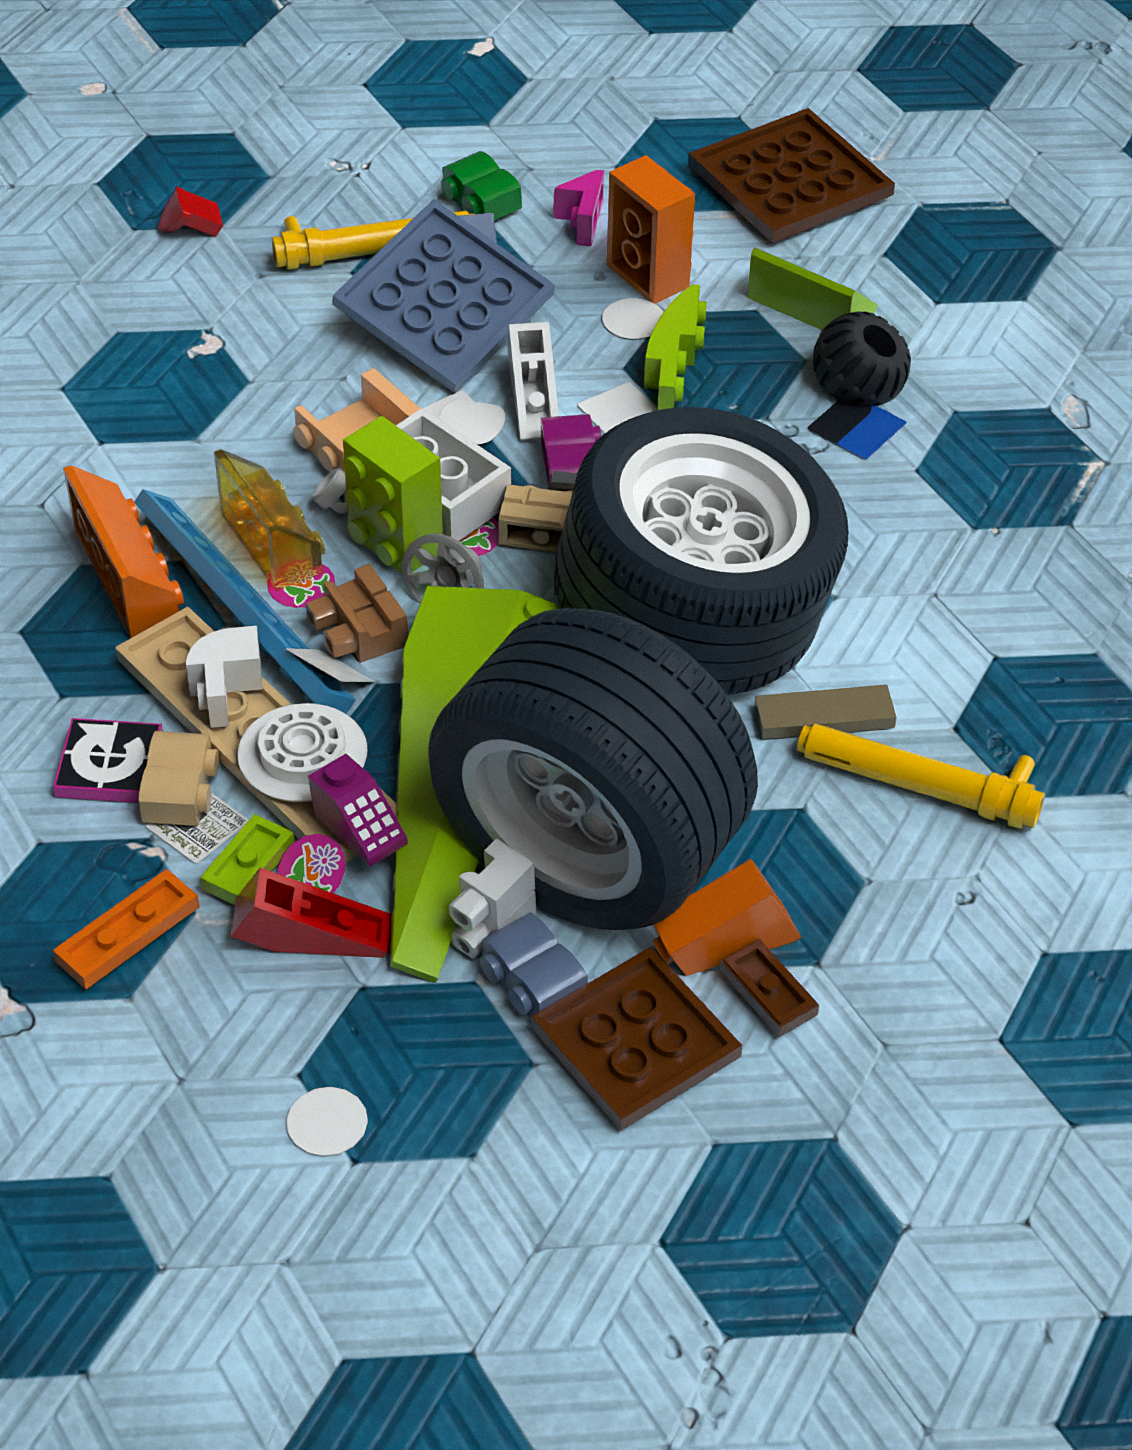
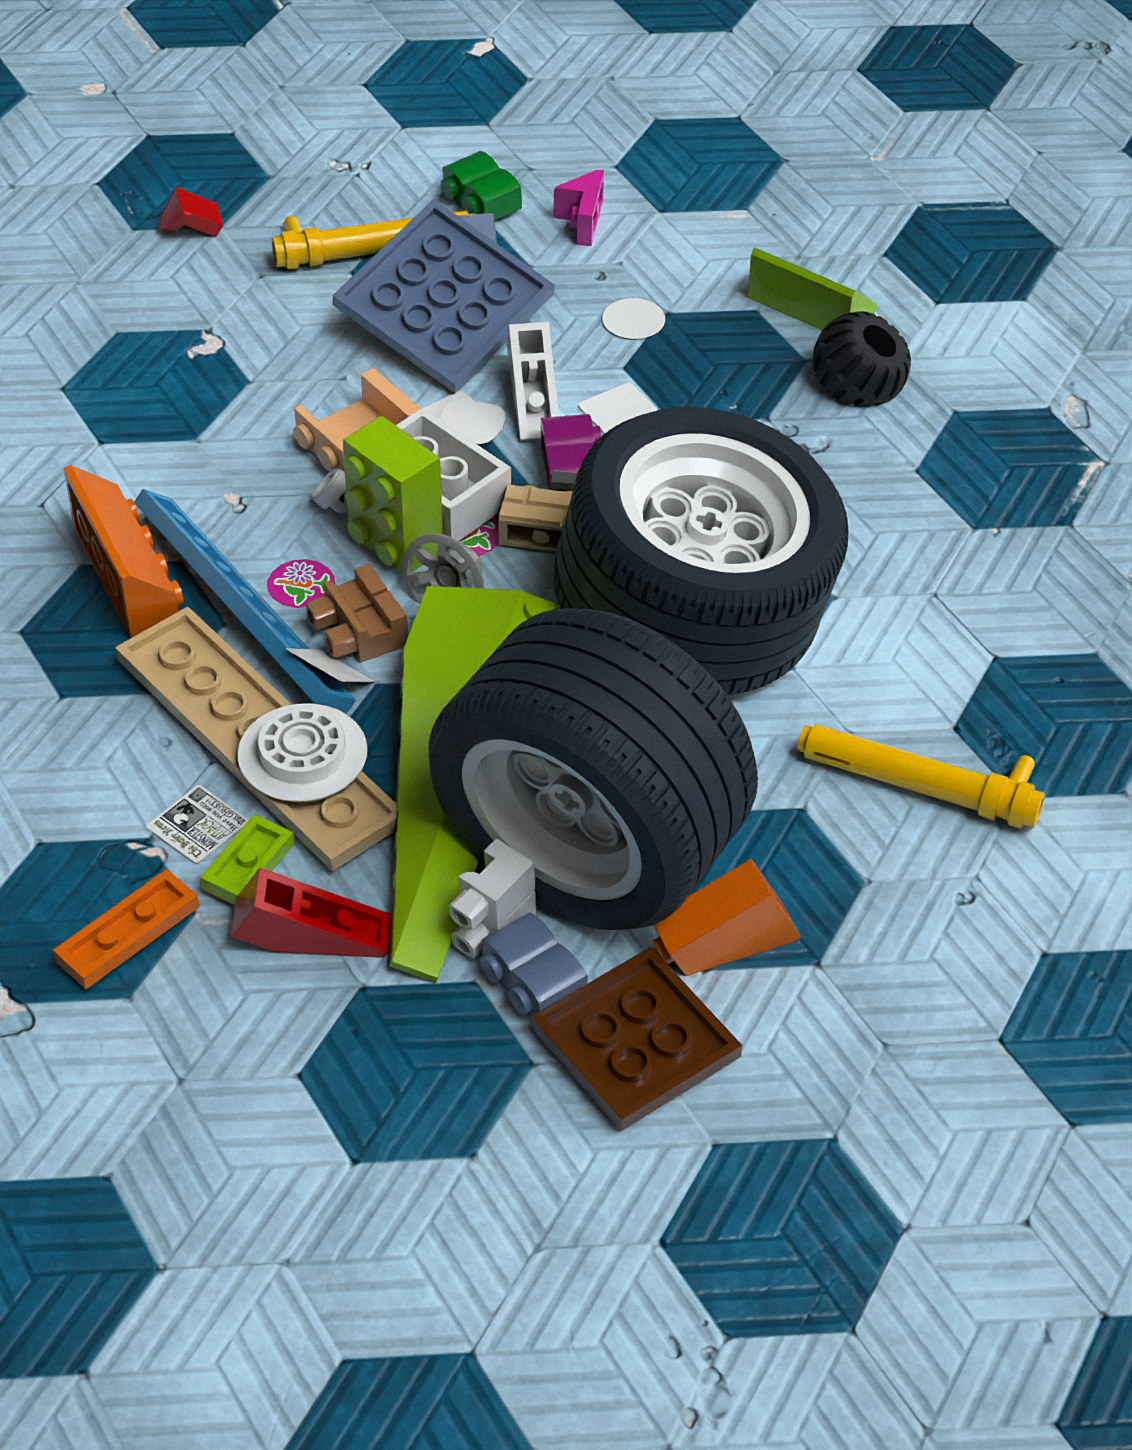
(104, 760): tile -> none
(177, 778): tan brick -> none
(222, 664): white brick -> none
(267, 521): clear yellow slope -> none
(314, 861): sticker -> none
(326, 1121): white sticker -> none
(355, 809): magenta slope -> none
(650, 229): orange brick -> none
(674, 346): lime slope -> none
(769, 988): reddish brown plate -> none
(790, 175): reddish brown plate -> none
(839, 709): dark tan tile -> none
(857, 427): sticker -> none

